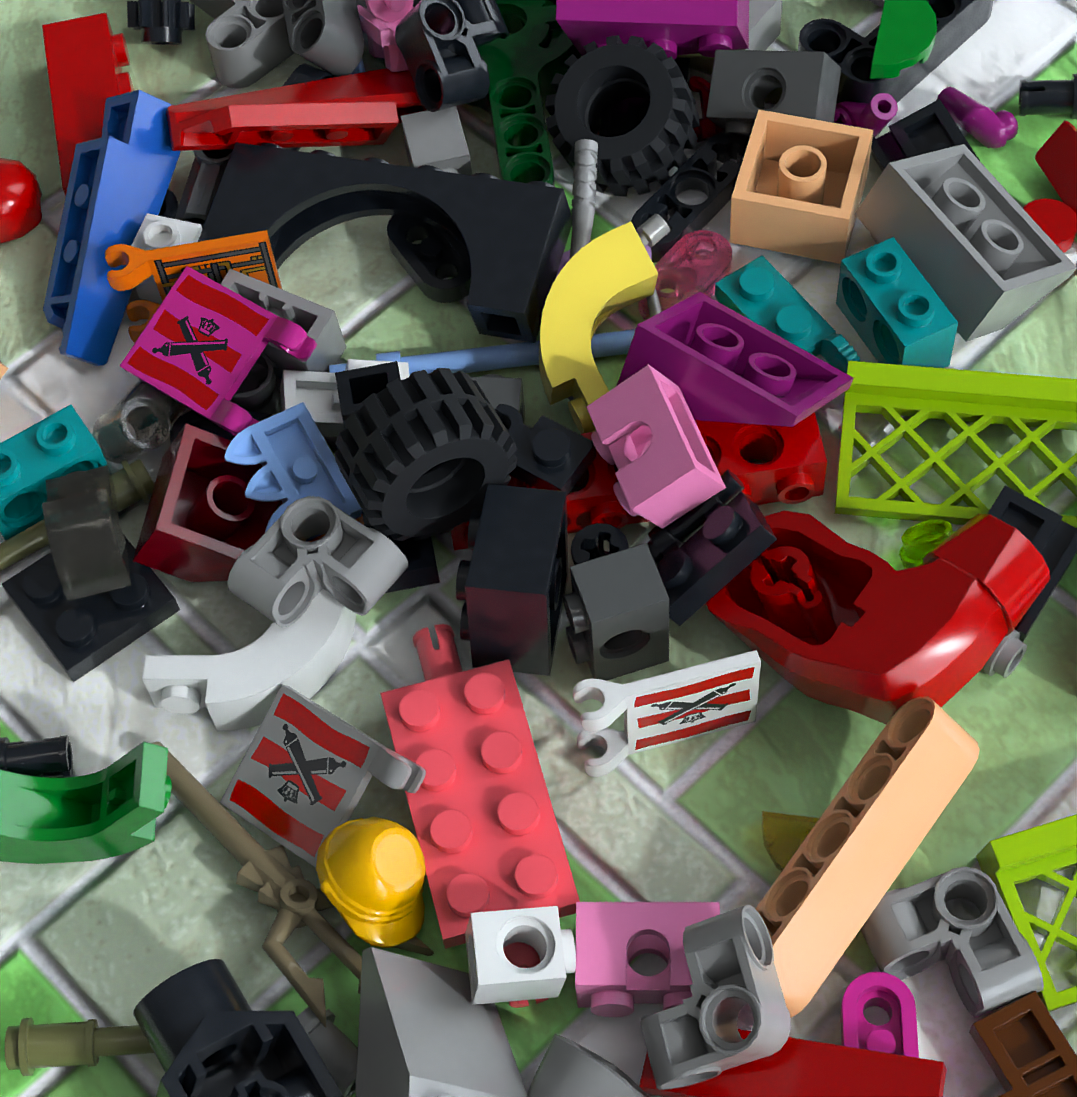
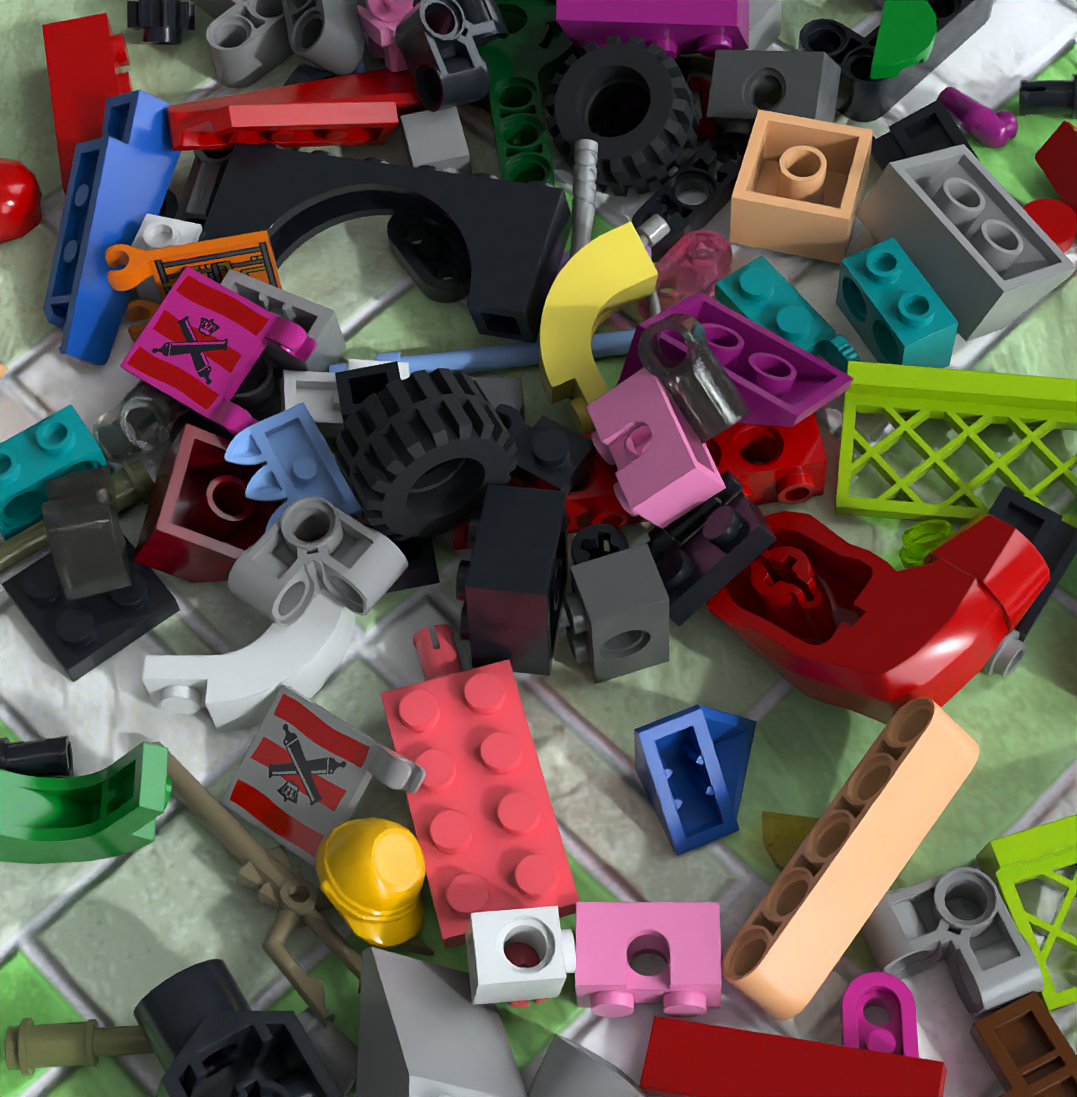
(667, 708): white flag -> none
(695, 772): none -> blue slope
(697, 383): none -> clear smoke piece
(729, 967): light grey piece -> none
(869, 116): magenta arm -> none

